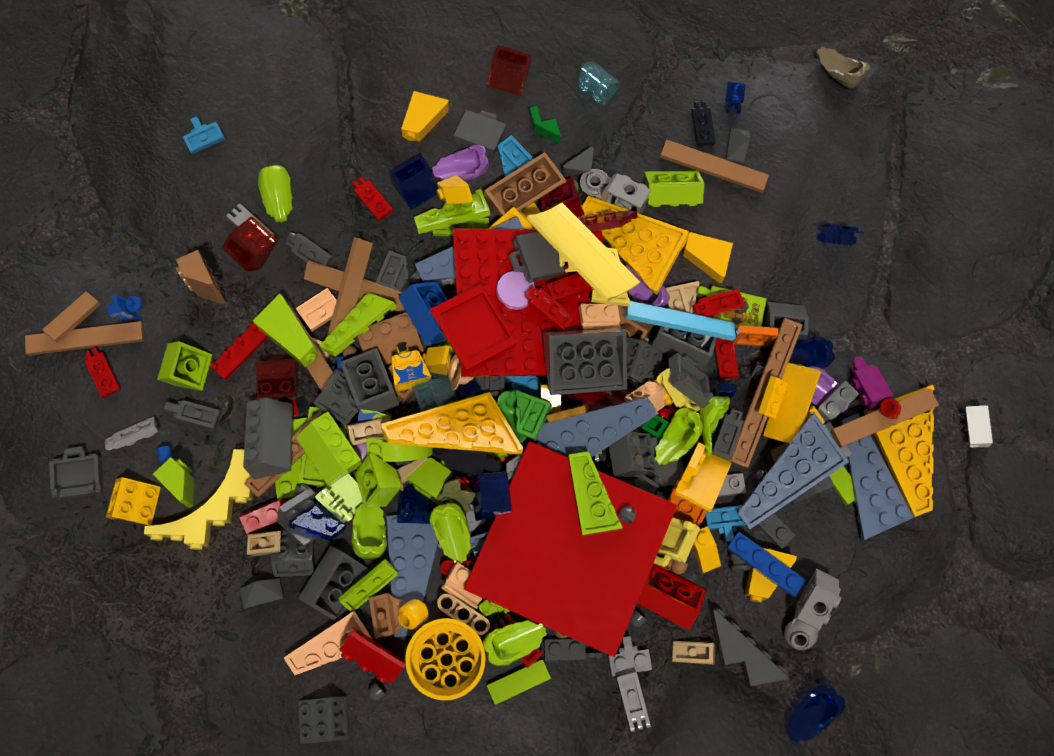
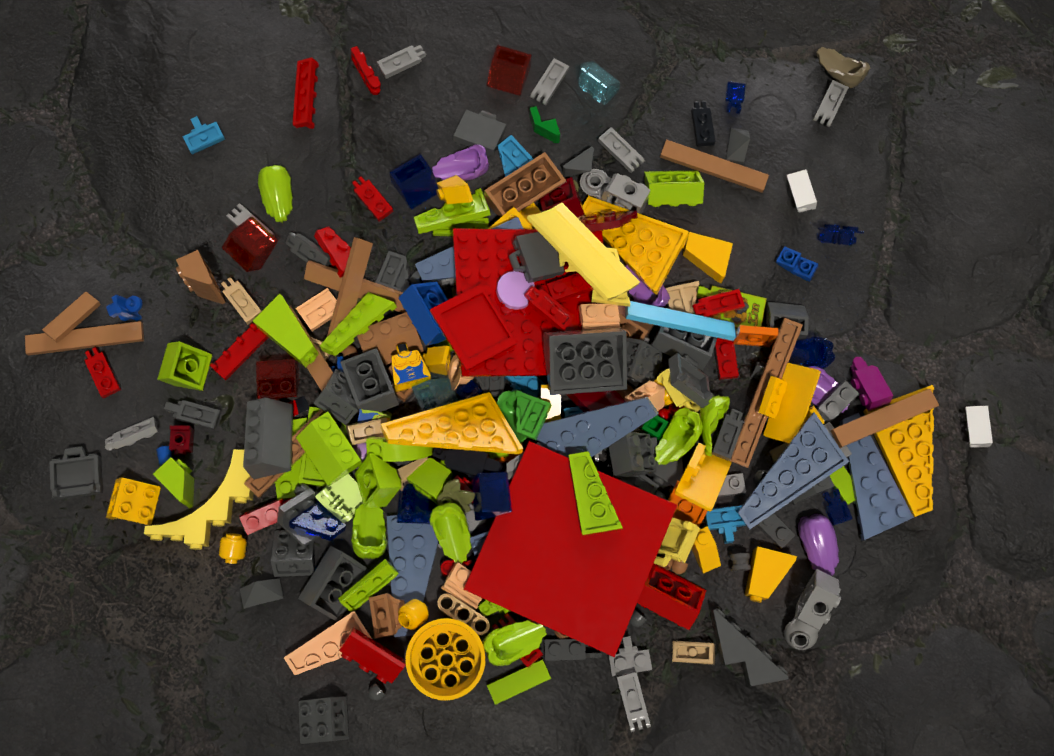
(186, 445): none -> dark red brick
(232, 548): none -> yellow head
(241, 300): none -> tan hinge
(263, 543): tan slope -> none
(305, 93): none -> red hinge
(335, 247): none -> red wing
(366, 72): none -> red hinge
(401, 60): none -> light grey hinge
(423, 115): yellow slope -> none
(550, 81): none -> light grey hinge
(568, 412): pearl gold tile -> none
(620, 150): none -> light grey hinge
(627, 515): dark grey hinge -> none
(724, 389): clear blue tile -> none
(766, 564): blue plate -> none
(797, 265): none -> blue slope
(802, 191): none -> white hinge
(815, 713): clear blue hair -> none
(819, 542): none -> medium lavender hair
(831, 102): none -> light grey hinge
(837, 511): none -> clear blue plate
(890, 408): red tile -> none

